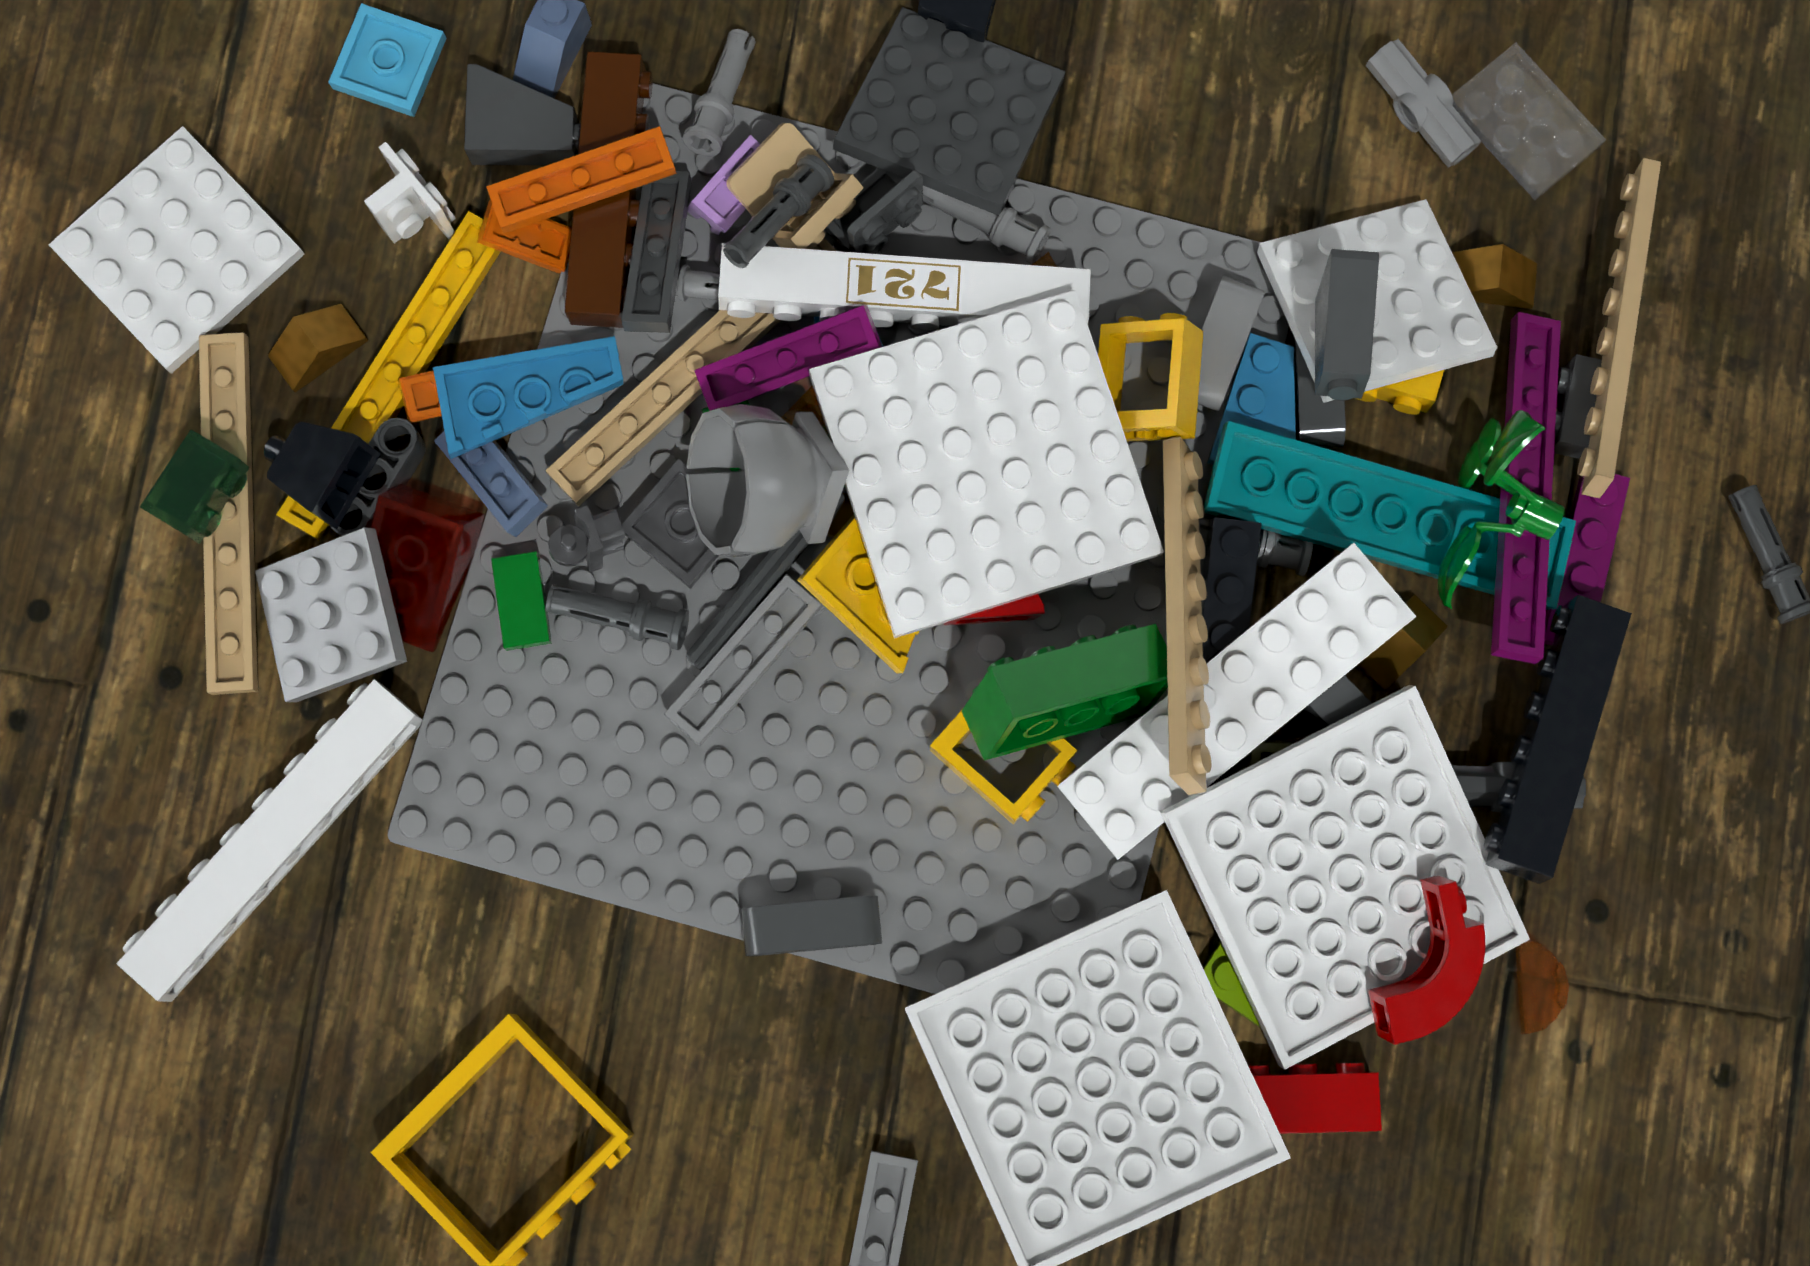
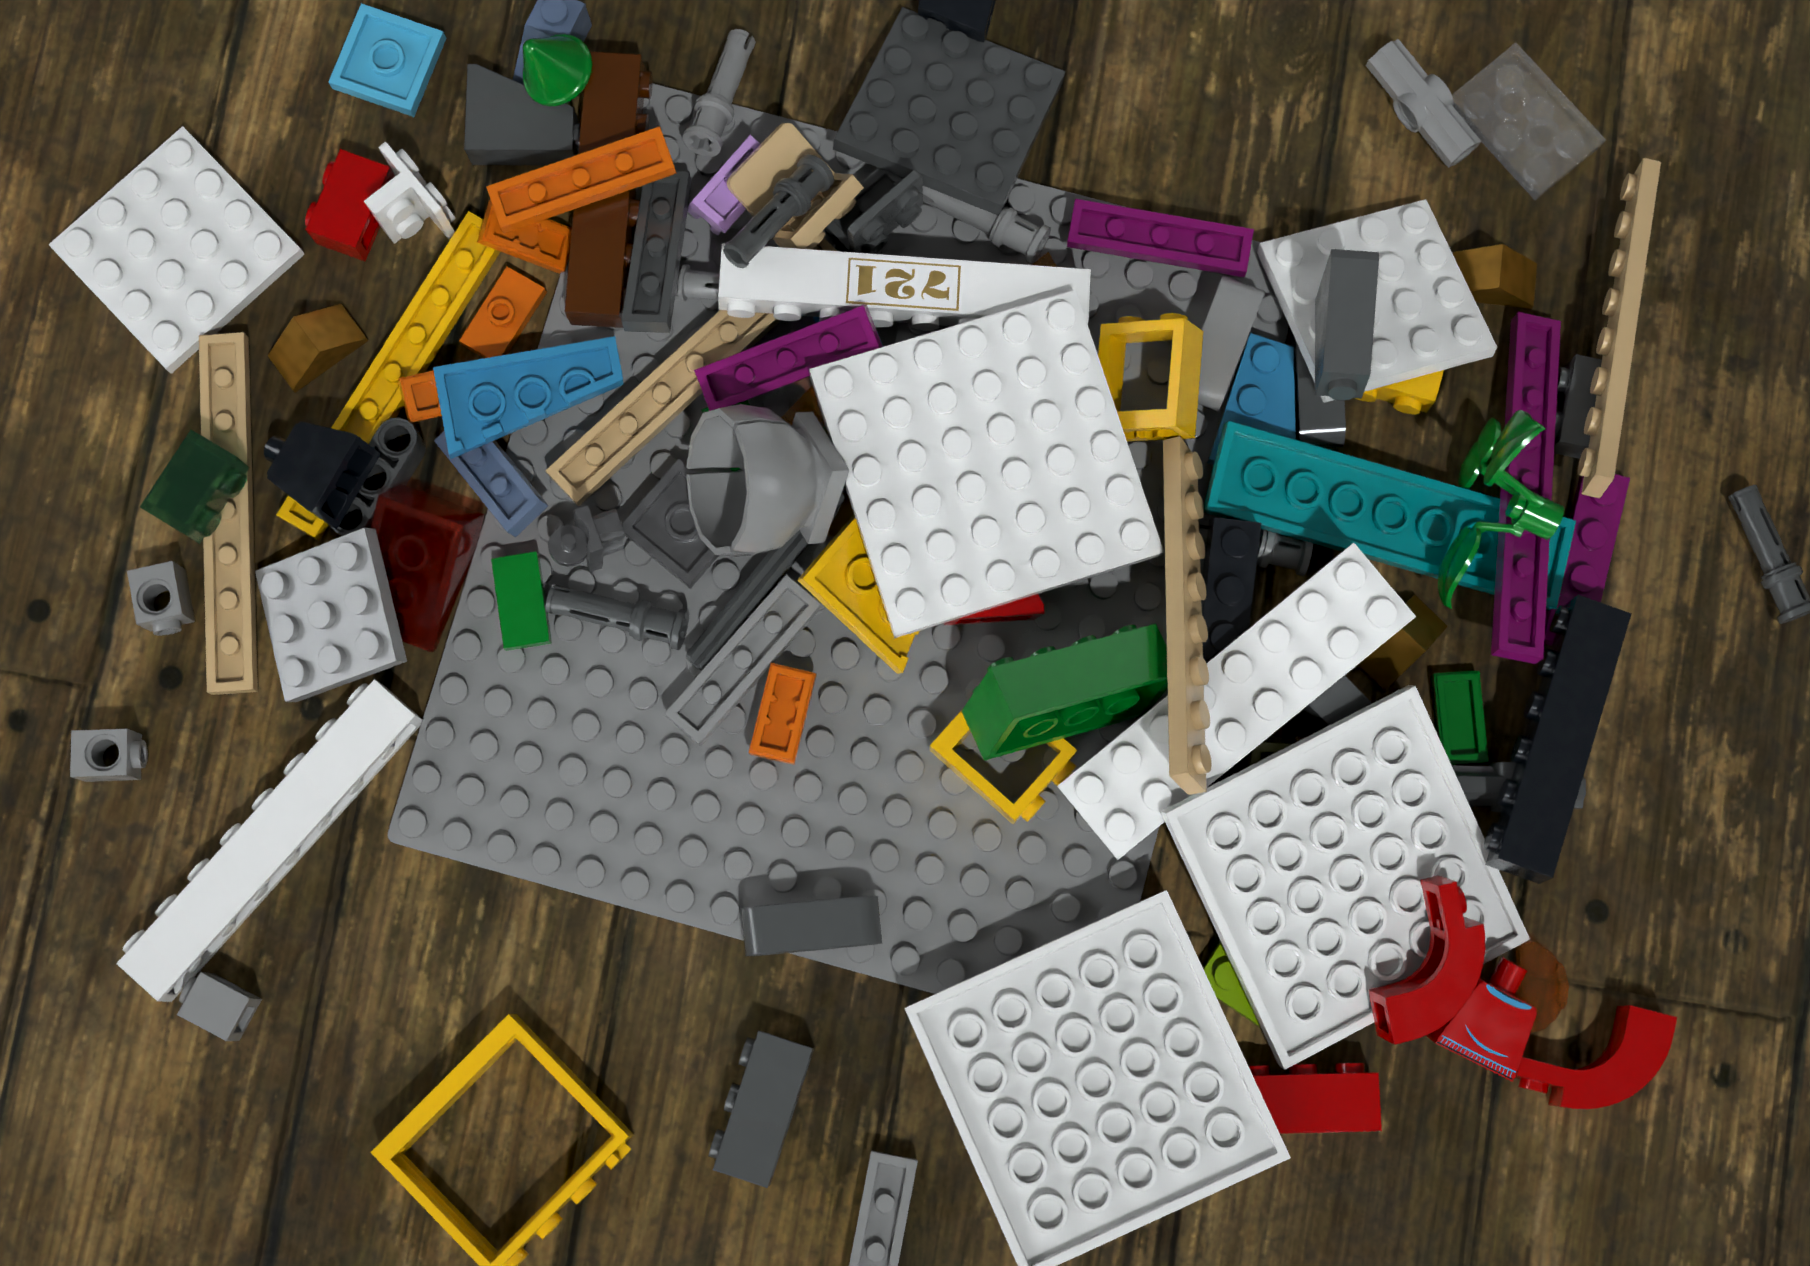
(88, 753): none -> light grey brick
(147, 584): none -> light grey brick
(218, 1006): none -> light grey brick
(340, 215): none -> red brick
(503, 315): none -> orange plate
(556, 68): none -> green hat
(761, 1108): none -> dark grey brick
(782, 713): none -> orange plate
(1160, 238): none -> magenta plate
(1460, 716): none -> green tile
(1492, 1023): none -> red torso
(1627, 1064): none -> red arch

